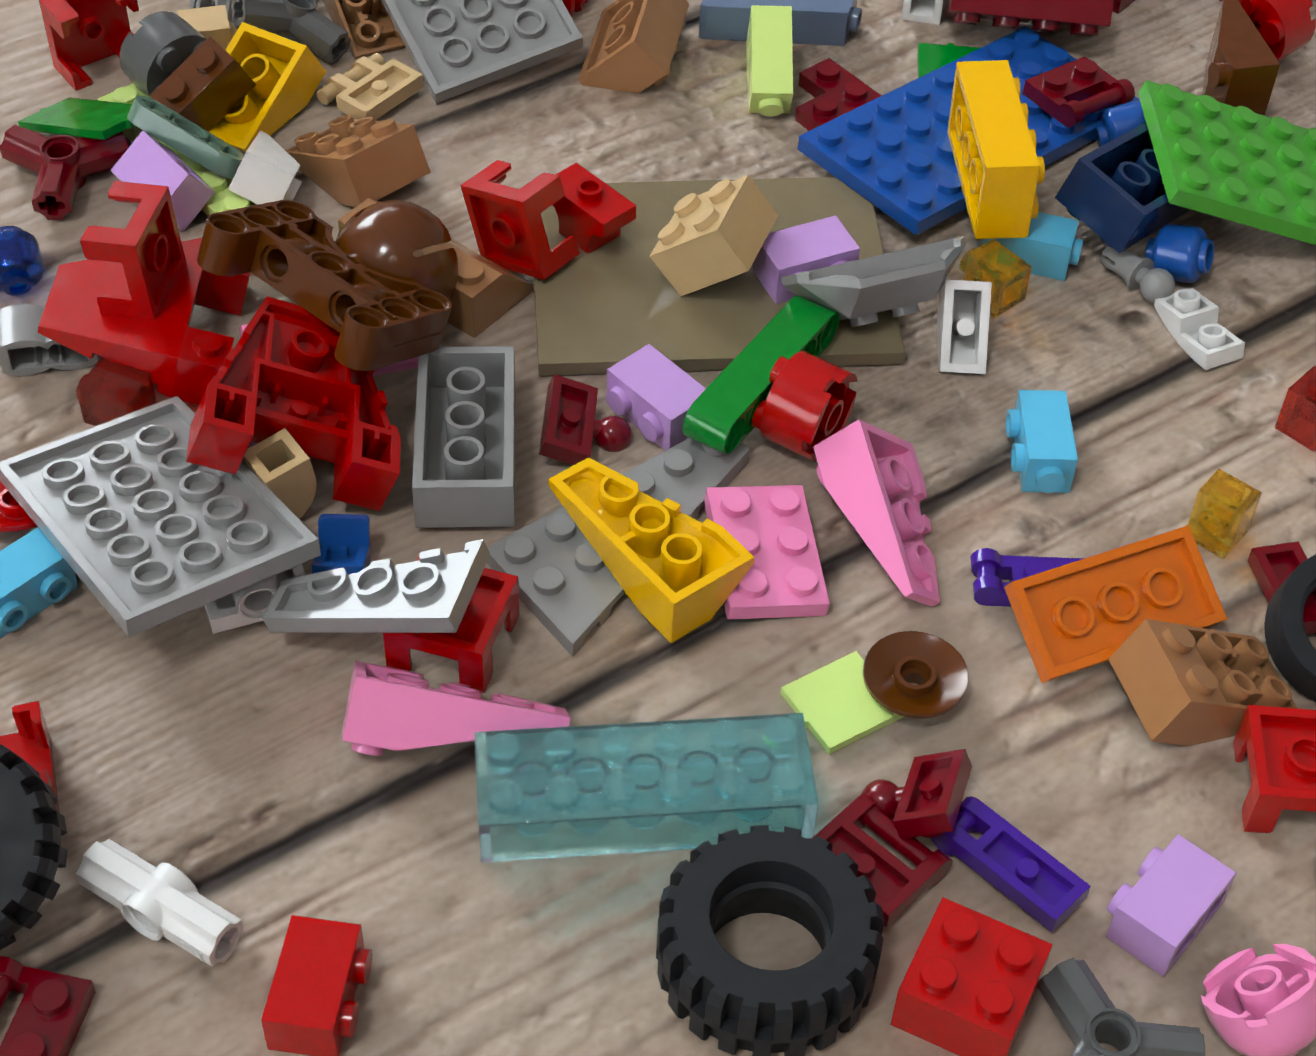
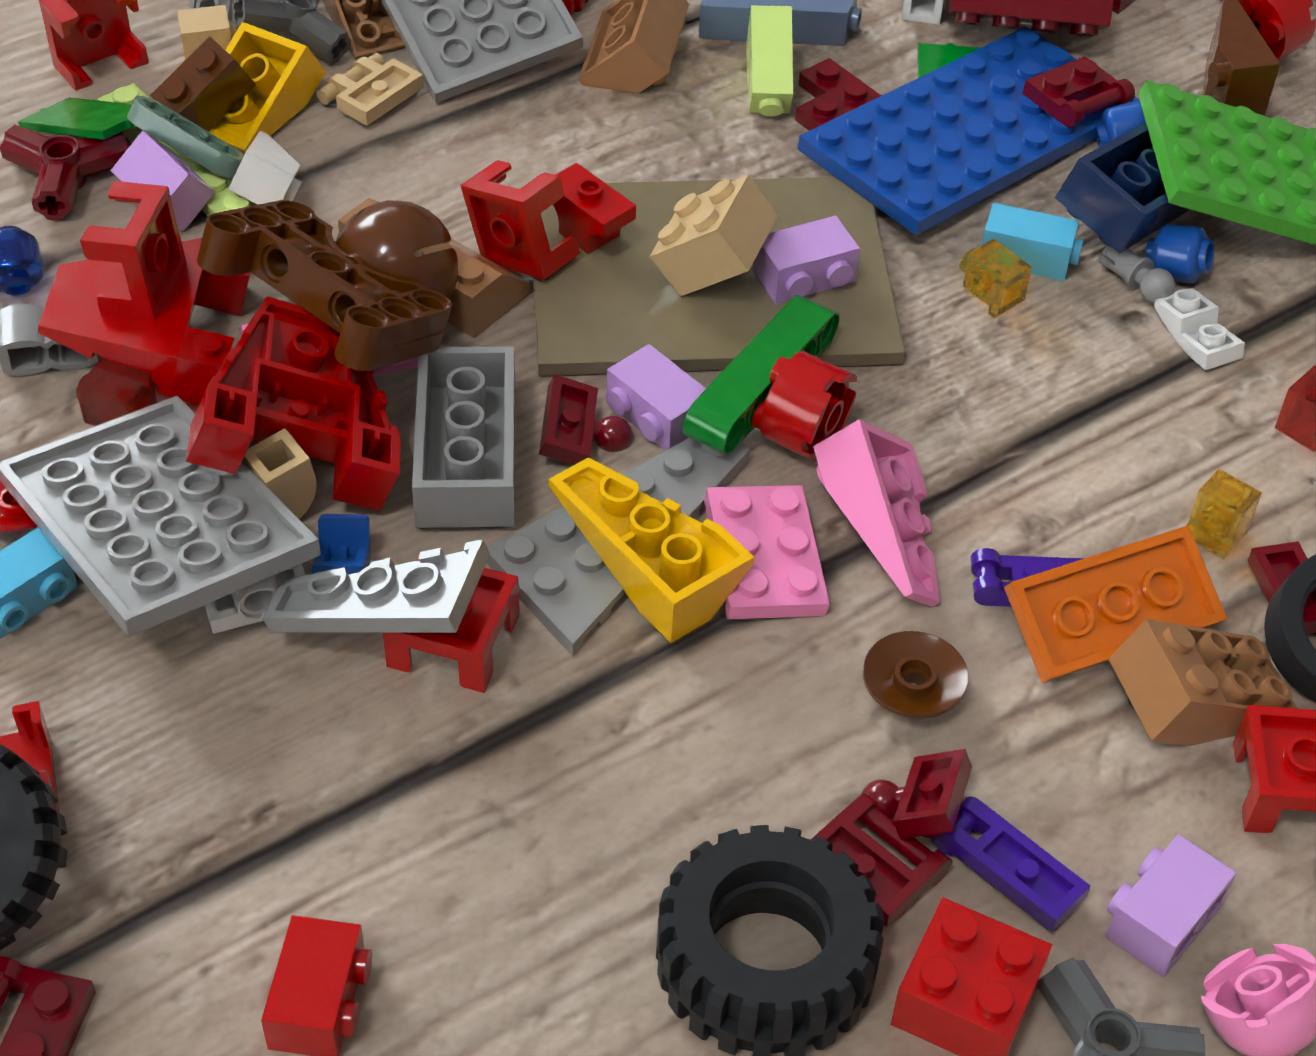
(157, 49): dark grey brick -> none
(160, 902): white piece -> none
(361, 158): medium nougat slope -> none
(401, 711): bright pink wedge -> none
(640, 785): clear light blue brick -> none
(837, 703): yellowish green piece -> none
(879, 282): light grey wedge -> none
(963, 326): white slope -> none
(994, 150): yellow brick -> none
(1043, 441): medium azure brick -> none

